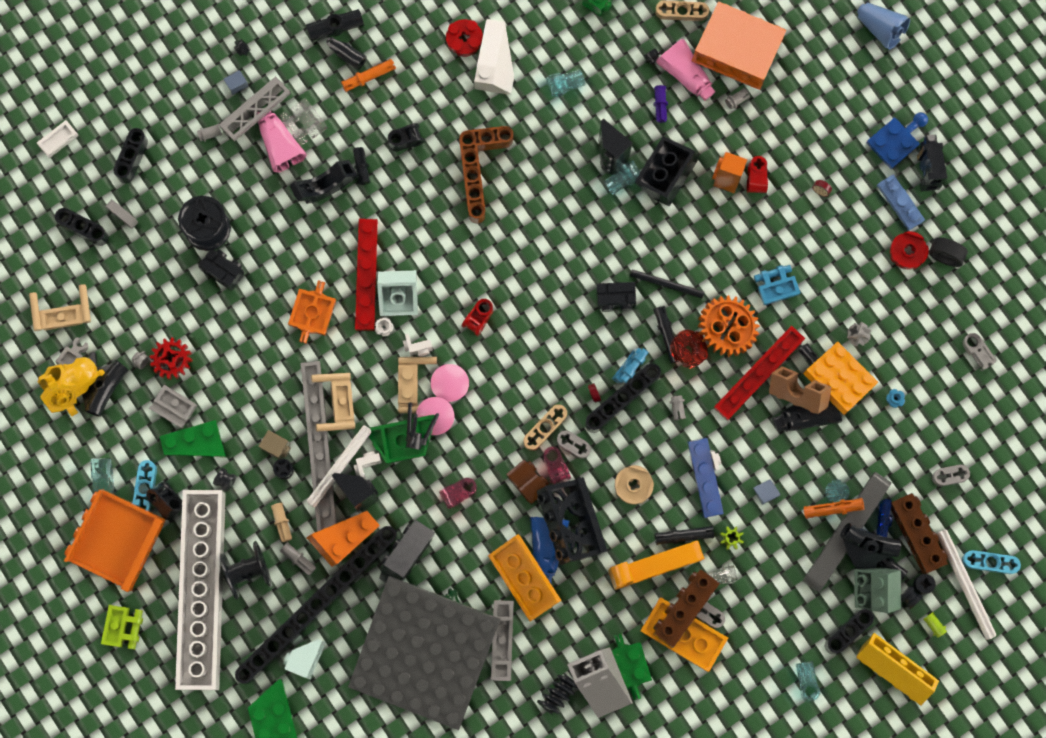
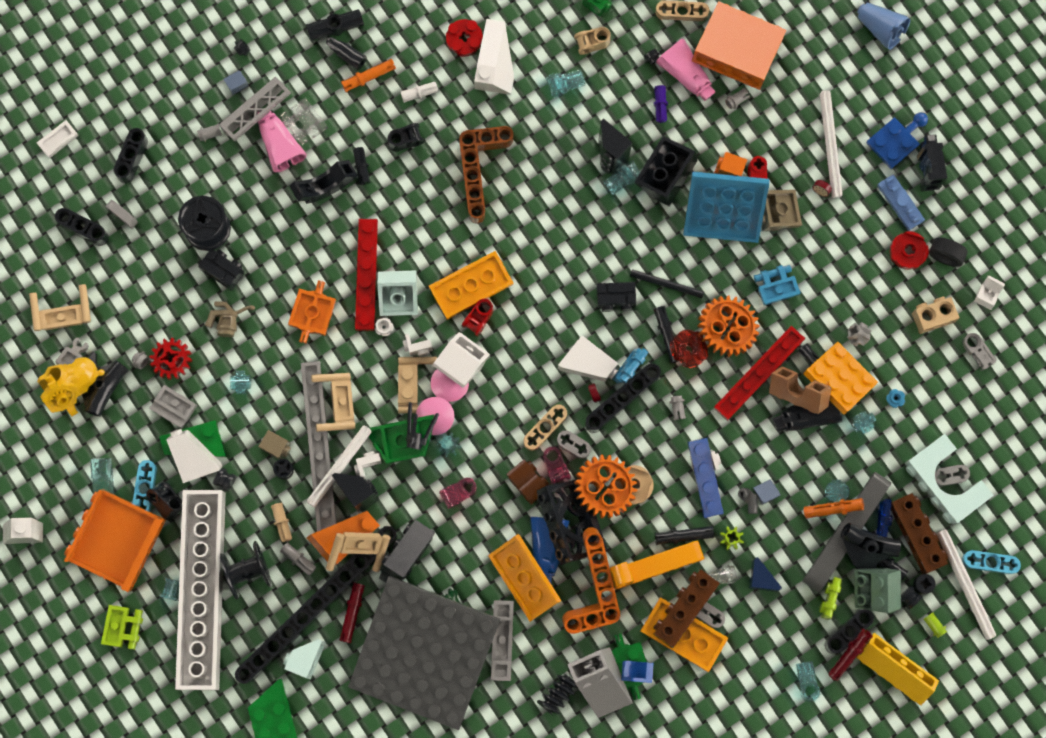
(22, 531): none -> white slope
(170, 589): none -> clear light blue bush
(191, 456): none -> white slope
(227, 323): none -> dark tan piece
(240, 382): none -> clear light blue gear
(354, 604): none -> dark red pin
(359, 544): none -> tan plate
(419, 91): none -> white axle
(446, 439): none -> clear light blue gear
(461, 360): none -> white slope
(470, 284): none -> light orange plate
(588, 361): none -> white slope
(591, 40): none -> tan piece
(600, 586): none -> orange beam
(619, 497): none -> orange gear
(637, 671): none -> blue panel
(725, 207): none -> dark azure plate
(750, 498): none -> dark grey arm
(761, 578): none -> dark blue slope
(781, 211): none -> dark tan plate
(829, 605): none -> lime plate
(831, 146): none -> white axle
(855, 648): none -> dark red pin
(864, 422): none -> clear light blue gear
(937, 319): none -> tan brick
(953, 506): none -> light aqua arch
(989, 292): none -> white bracket

